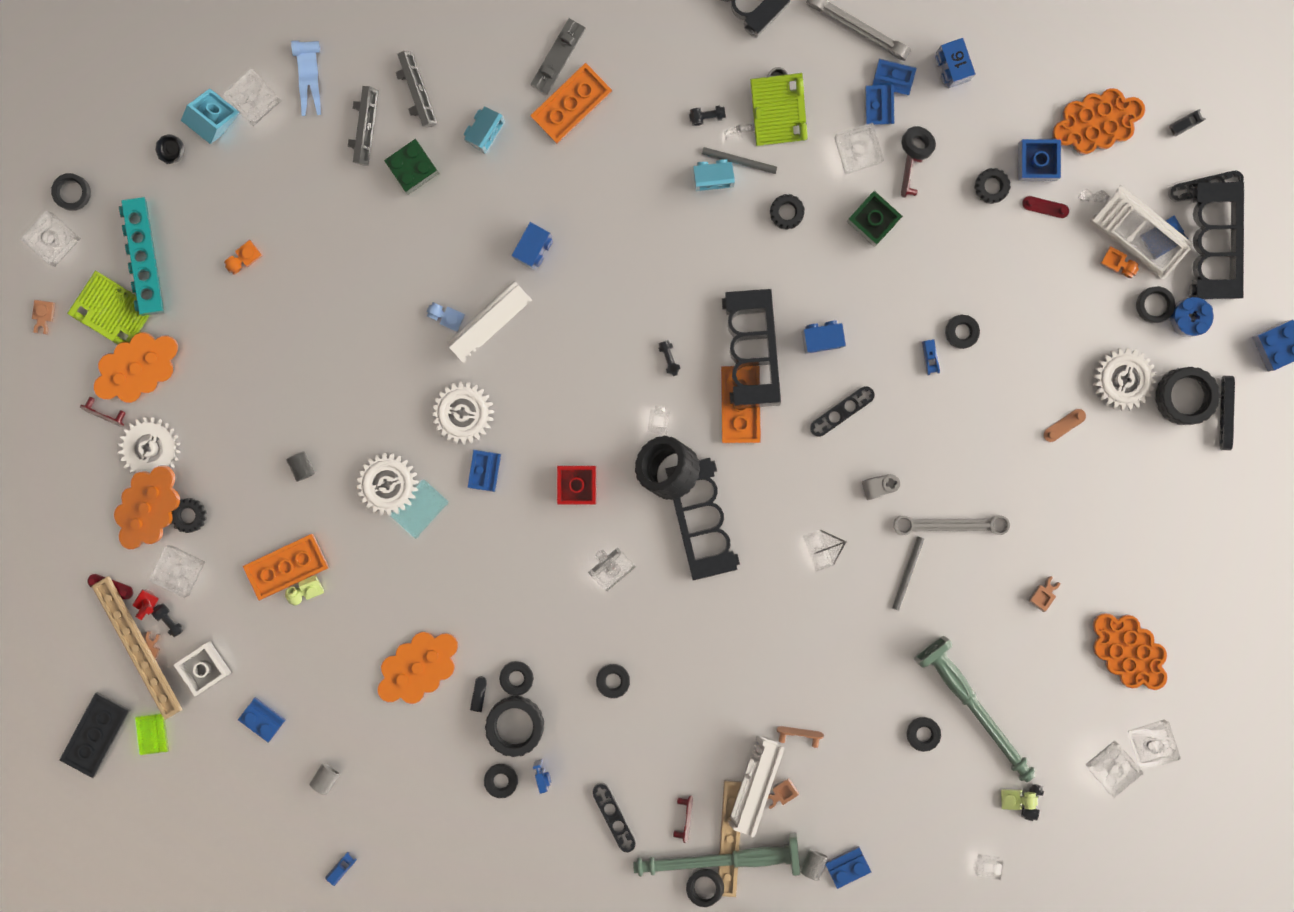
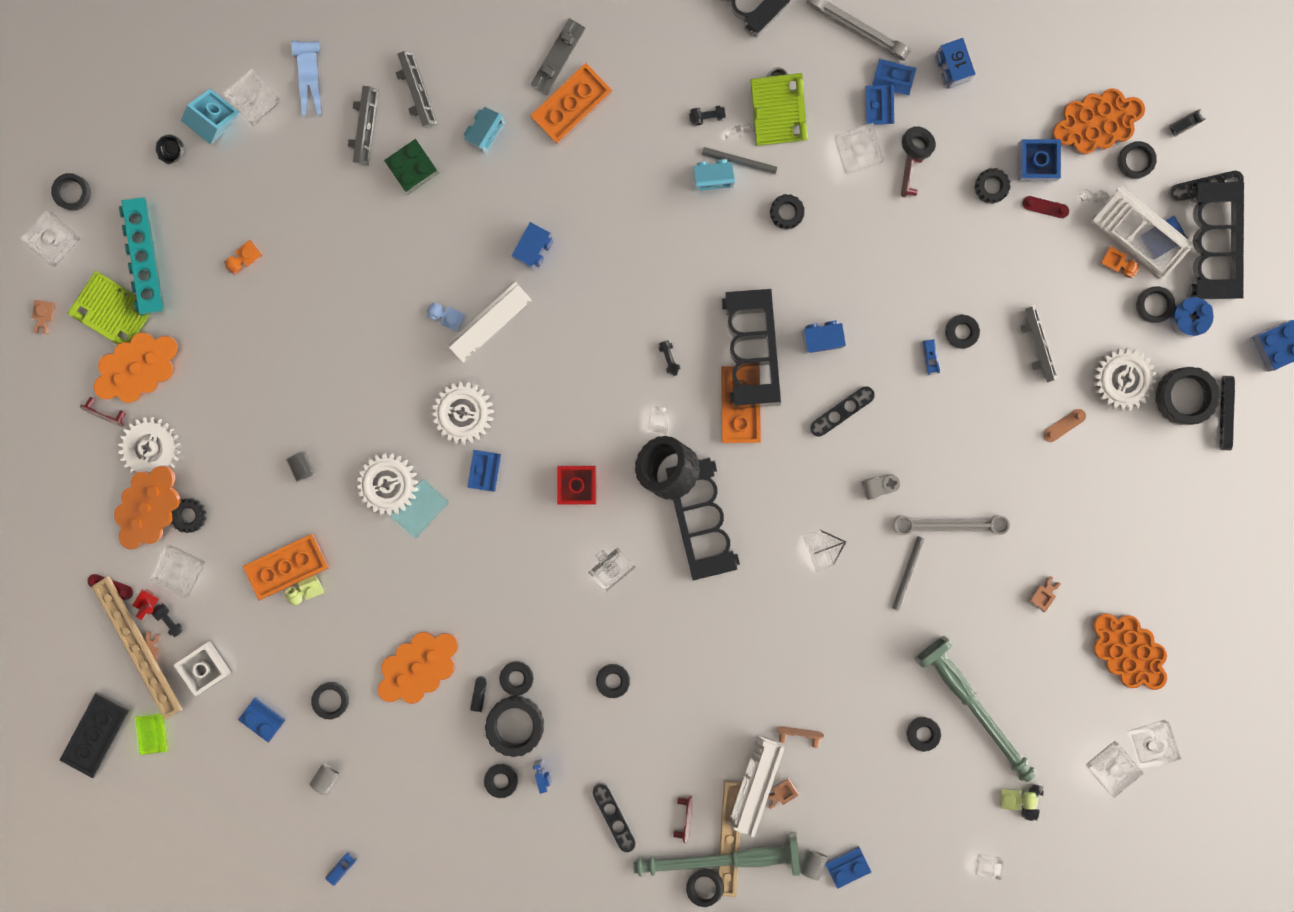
(330, 686): none -> black tyre
(874, 218): dark green brick -> none
(1045, 357): none -> dark grey hinge
(1152, 160): none -> black tyre

